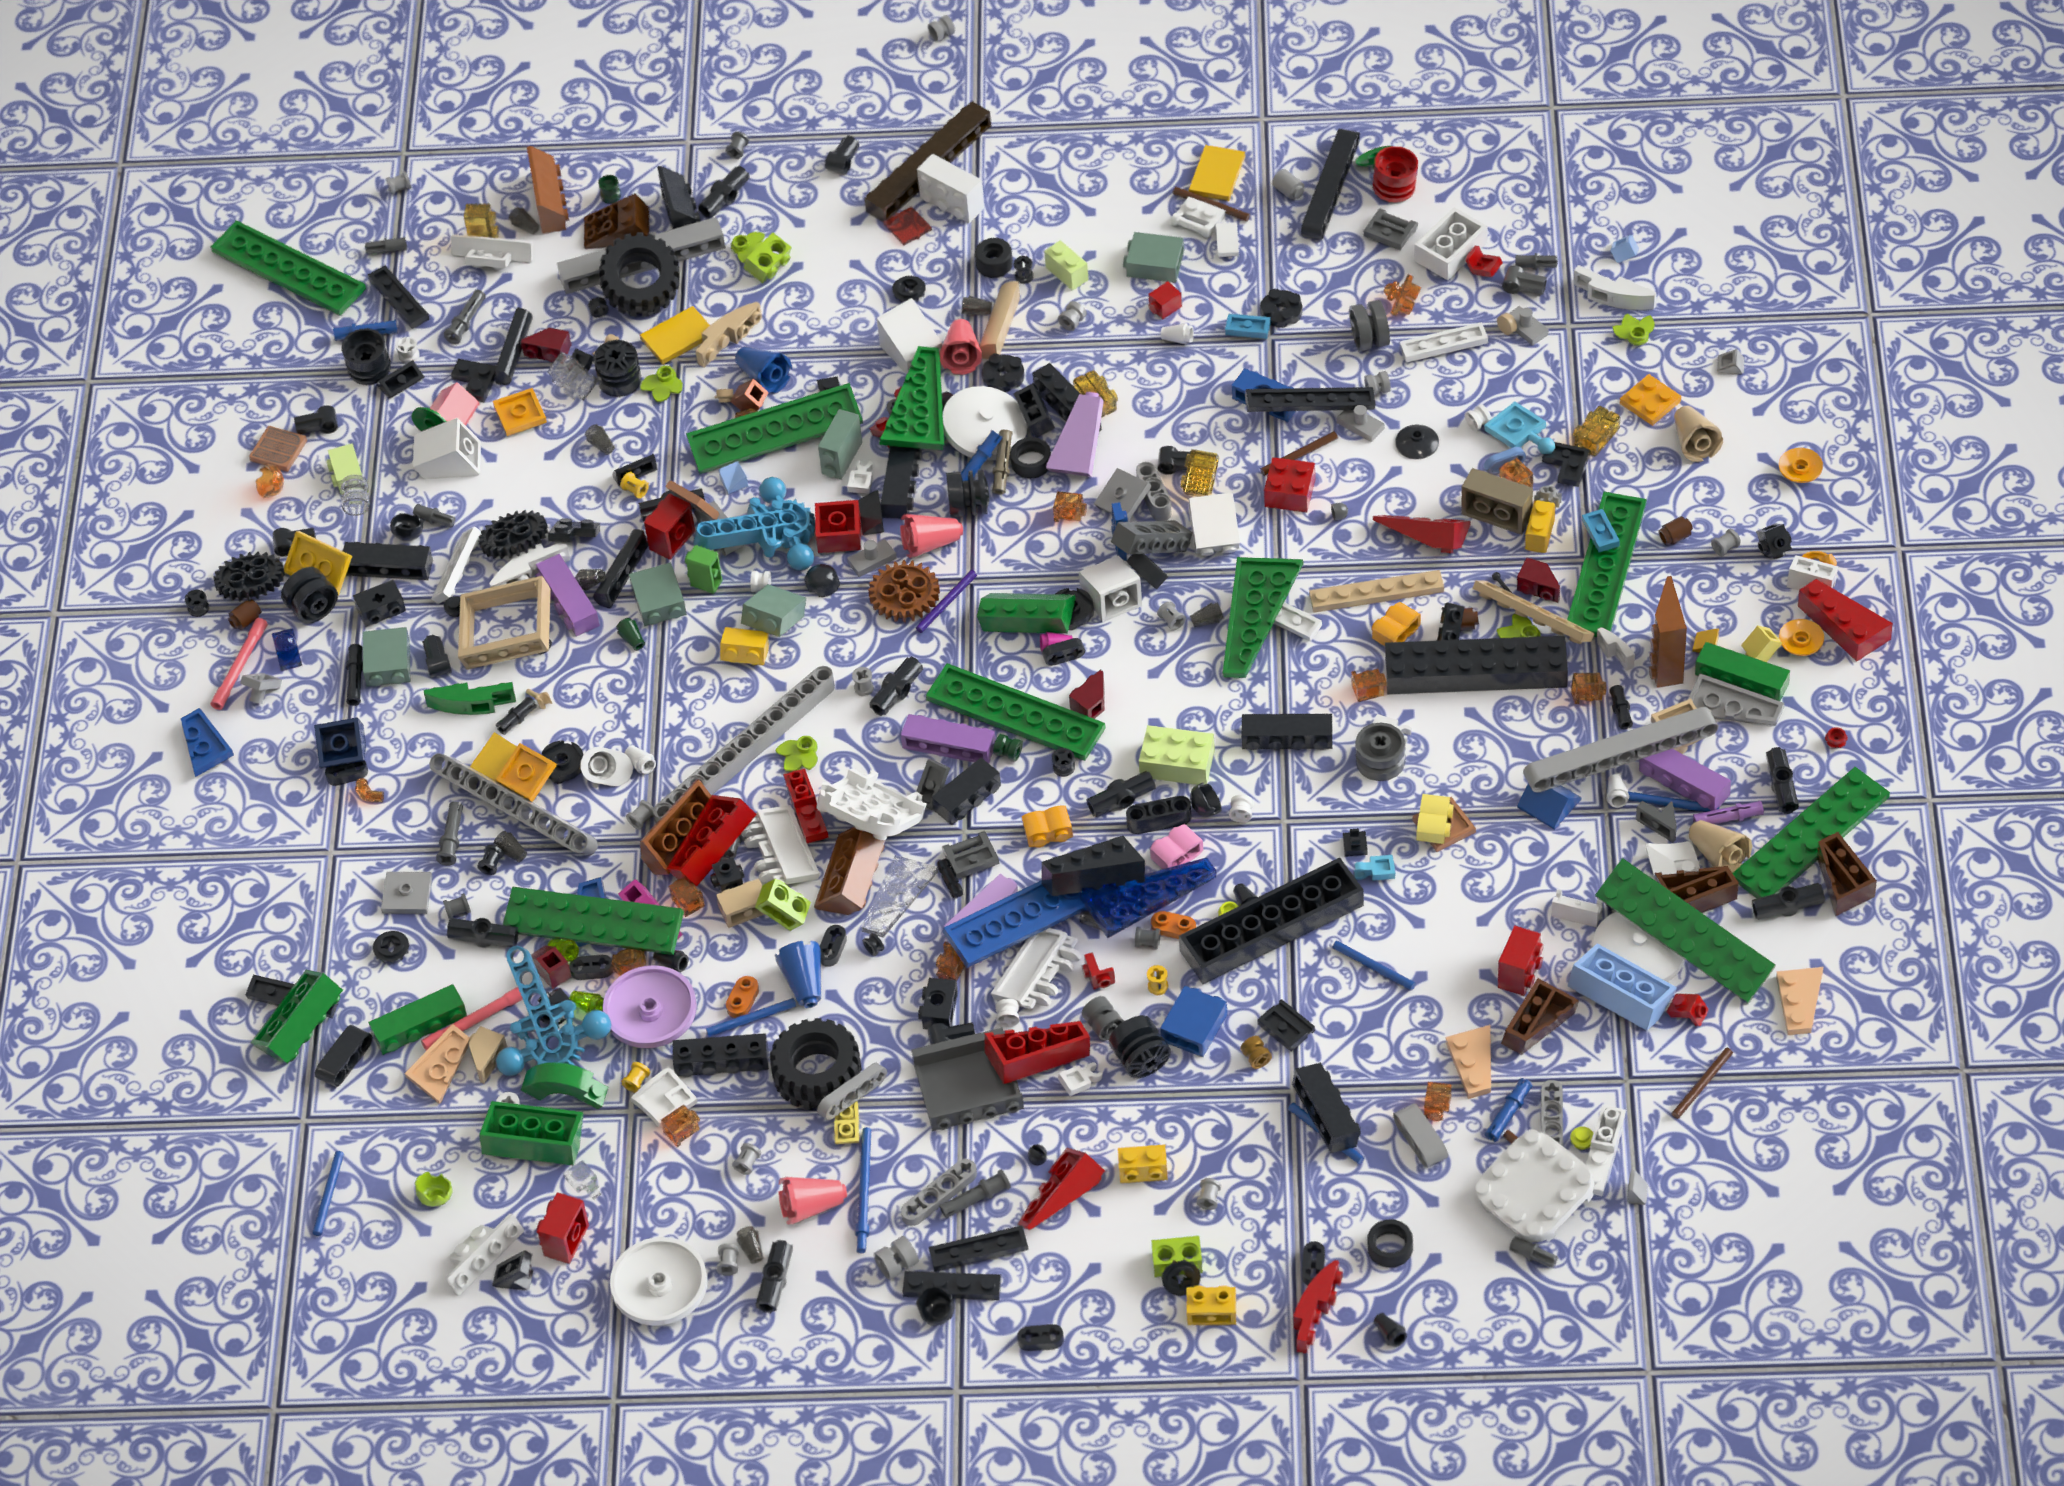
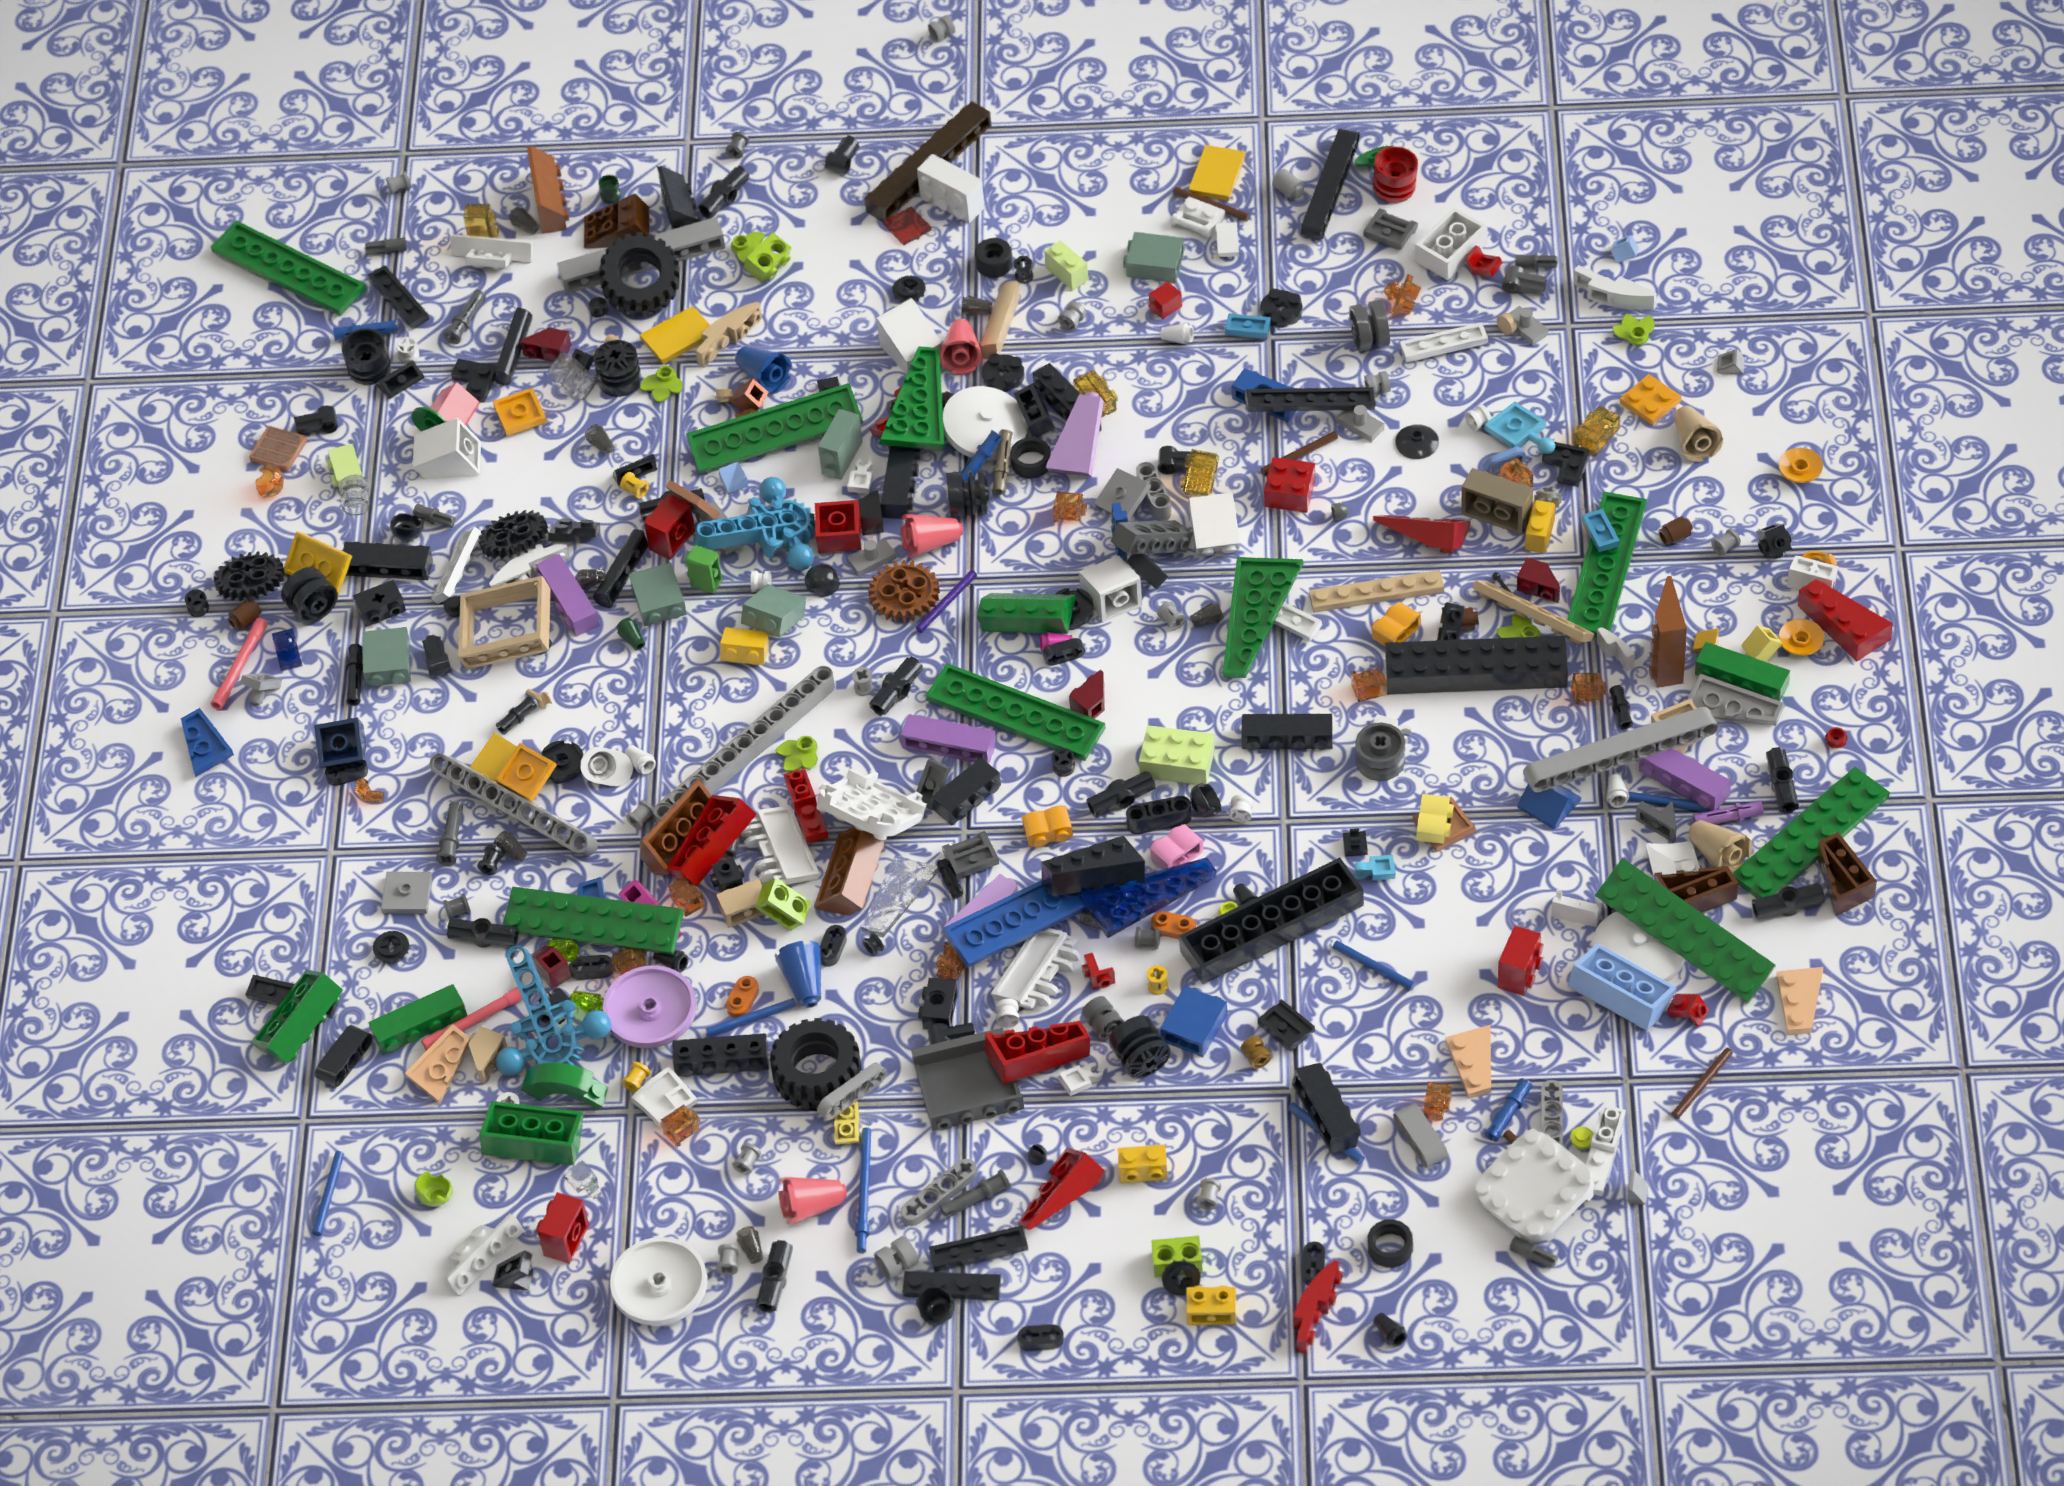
(284, 537): black piece -> none
(466, 701): green slope -> none
(1007, 747): dark green wheel -> none
(1538, 1016): reddish brown wedge -> none

